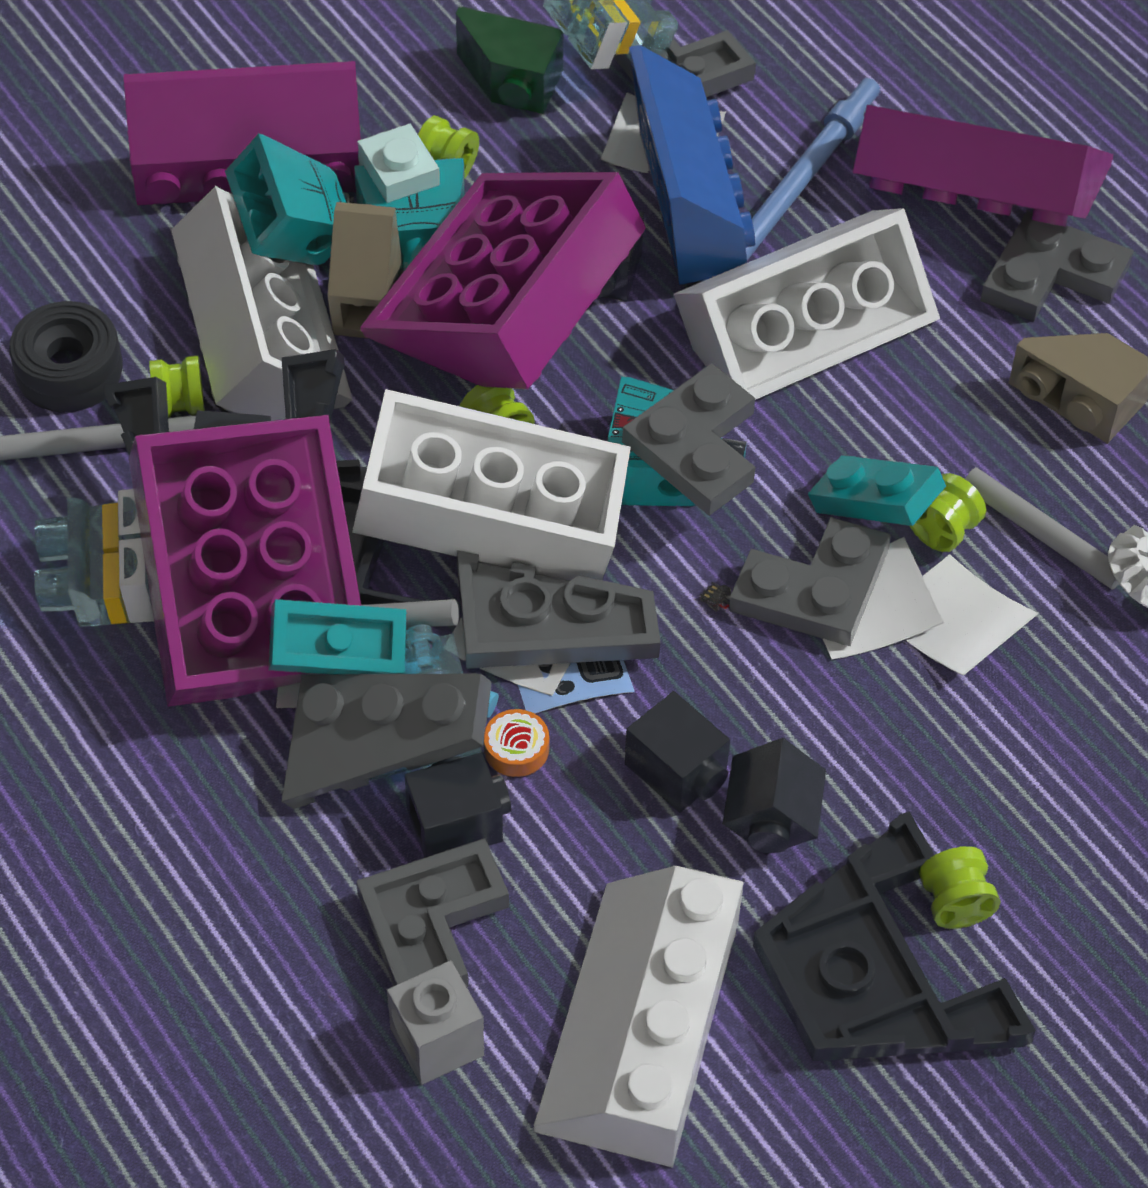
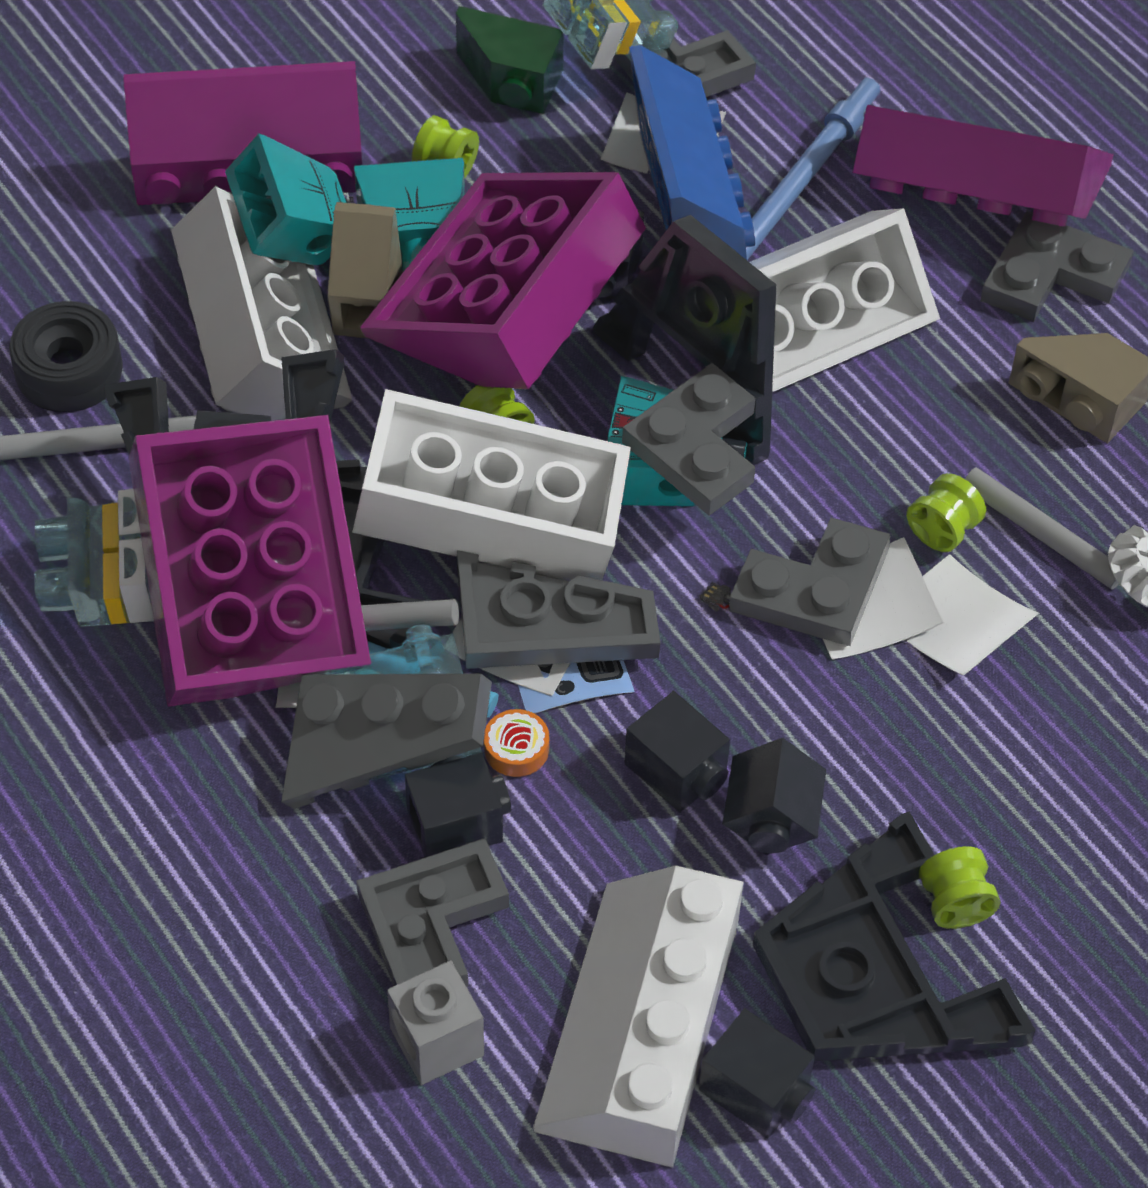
(182, 384): lime wheel -> none
(336, 638): teal plate -> none
(398, 163): light aqua bracket -> none
(712, 308): none -> black wing
(758, 1074): none -> black brick
(877, 490): teal plate -> none

